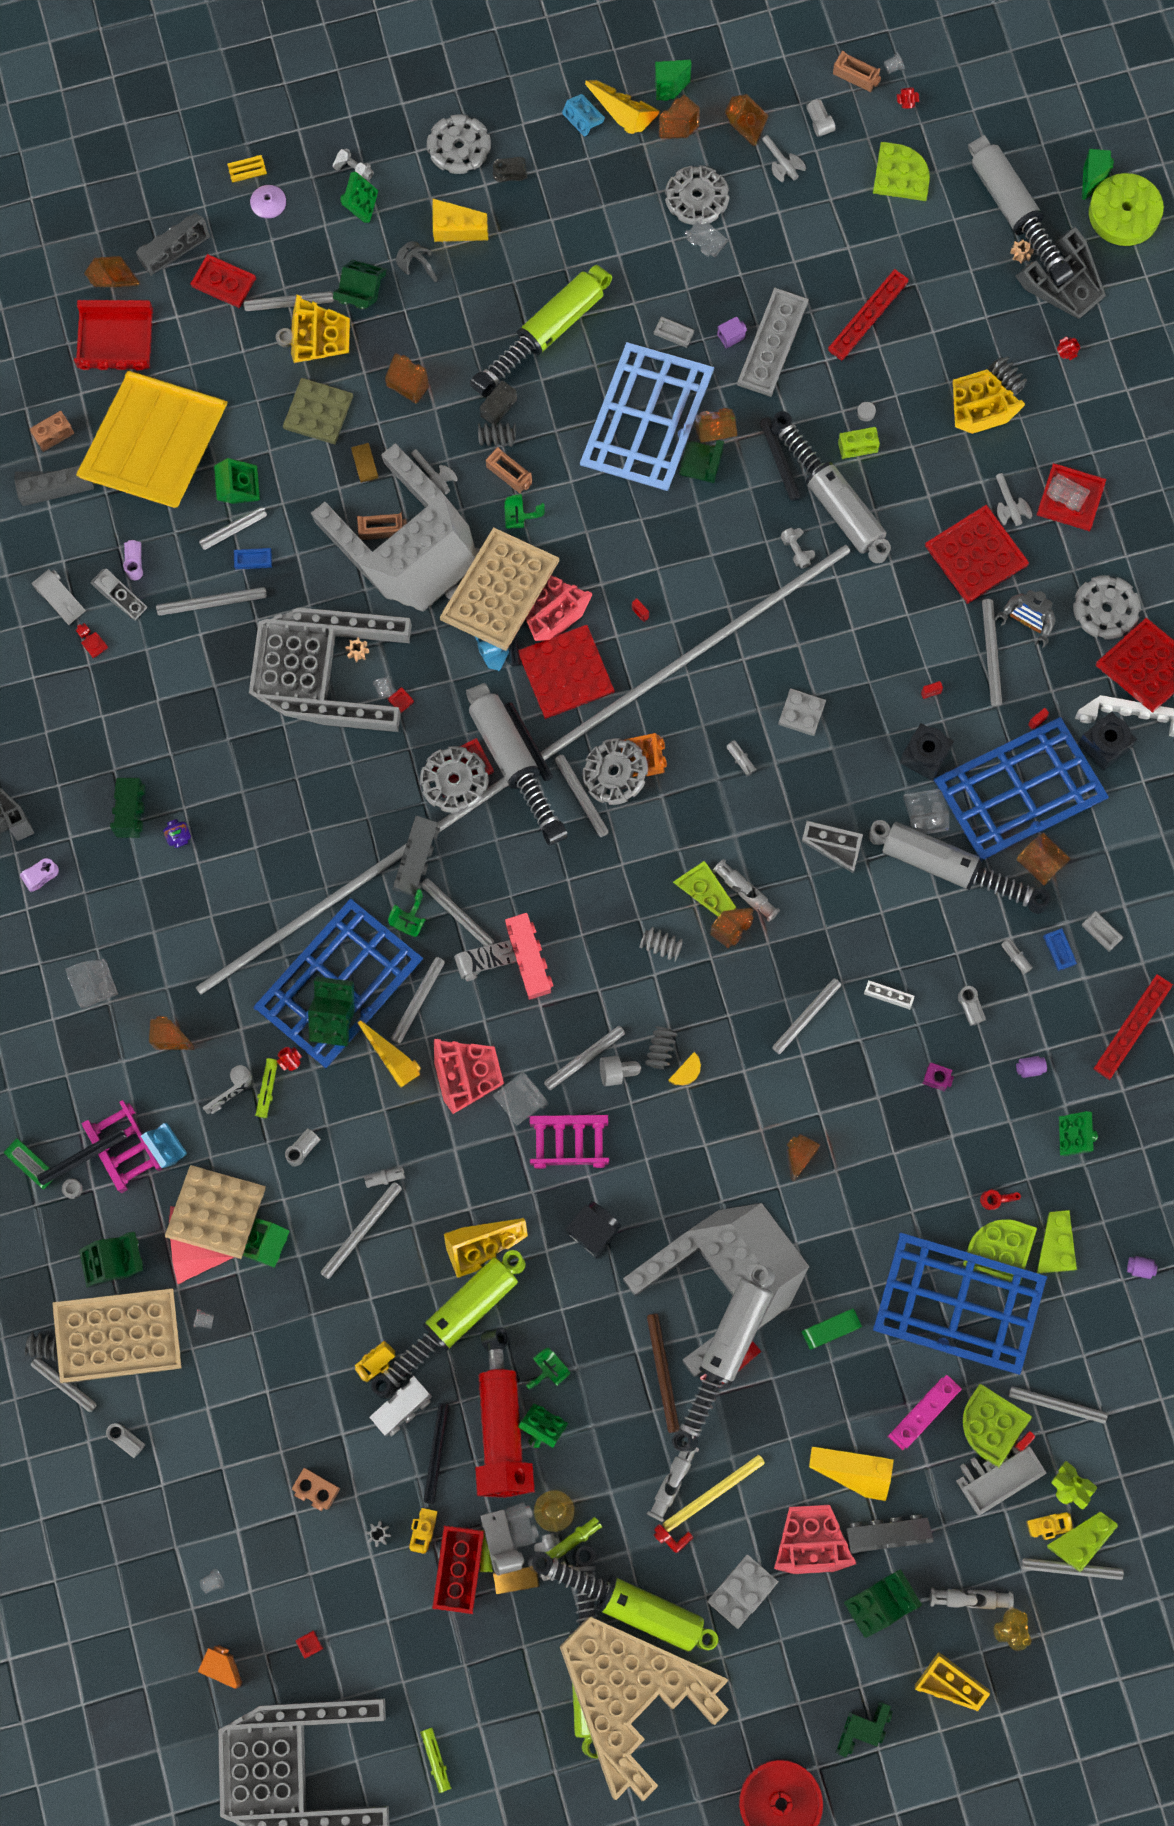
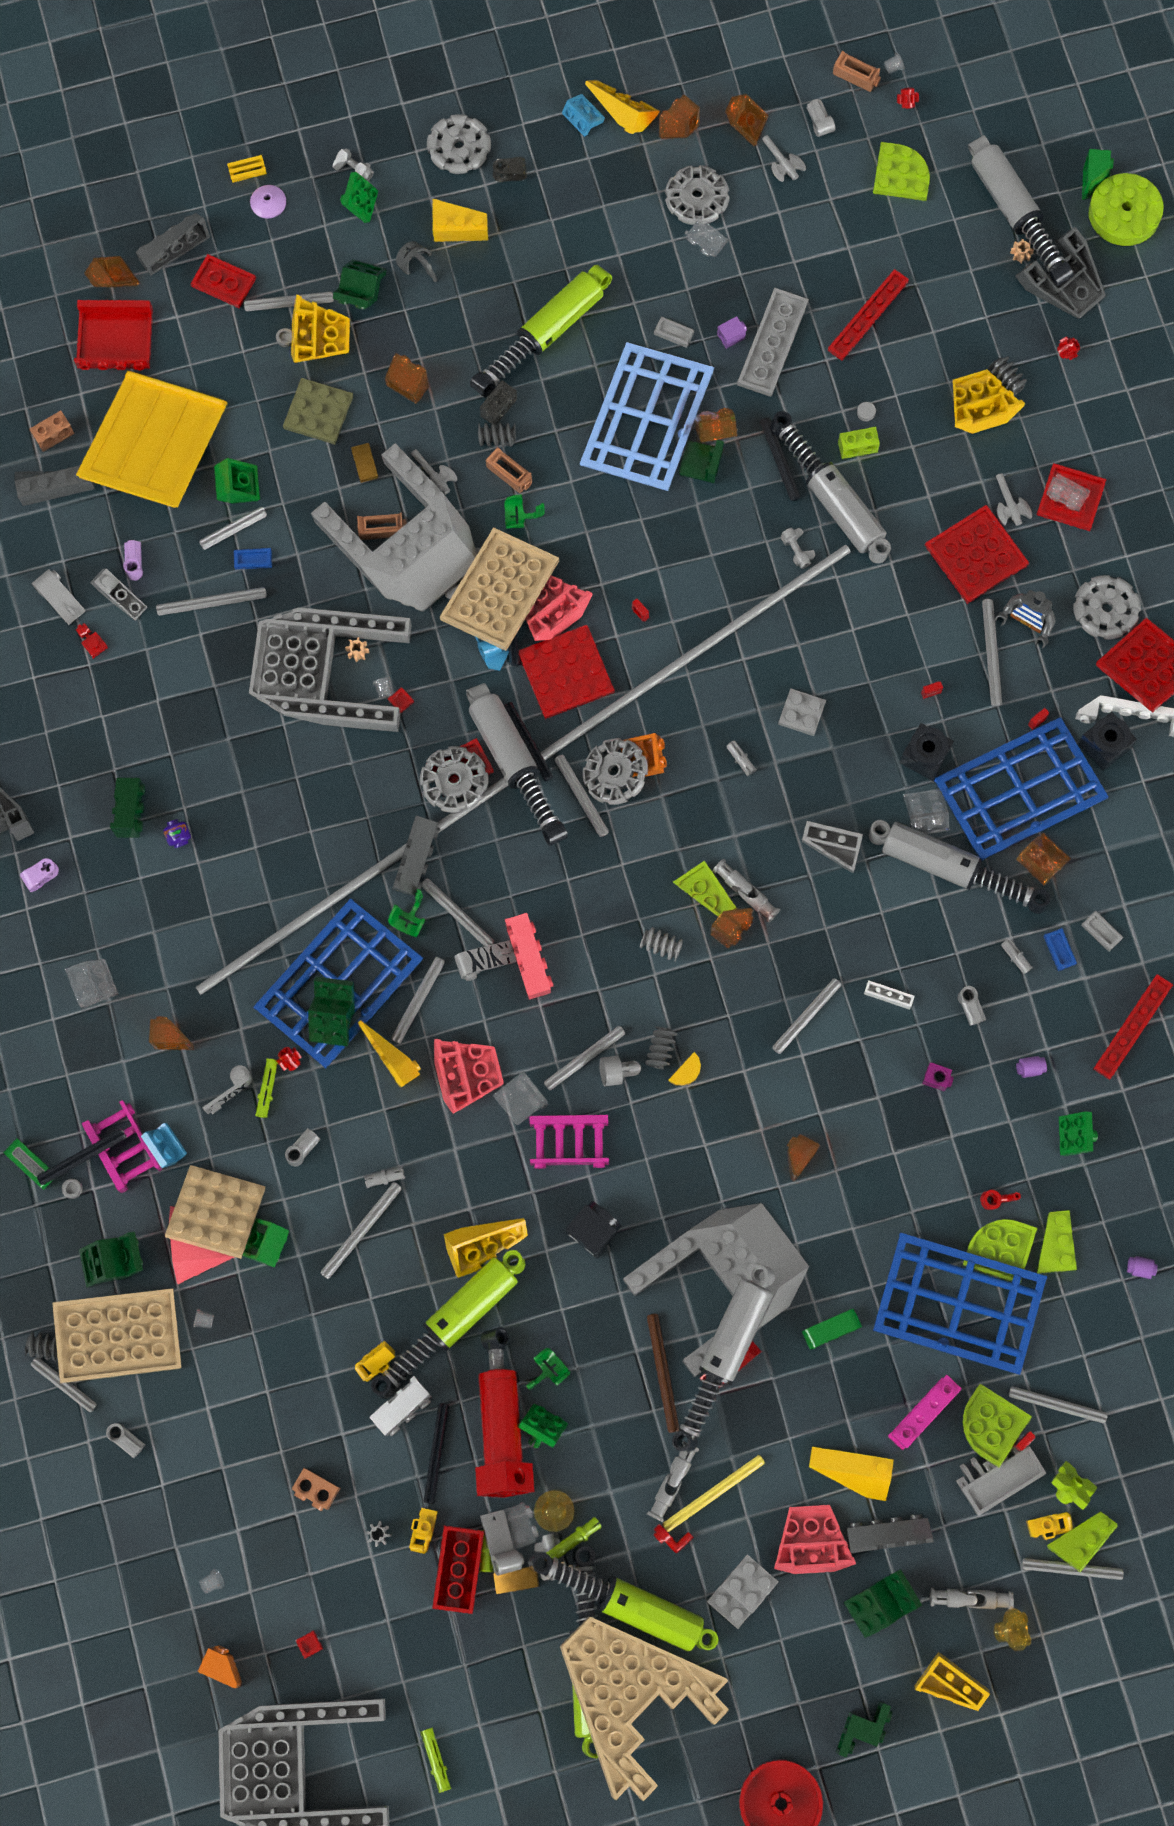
(671, 78): green slope -> none

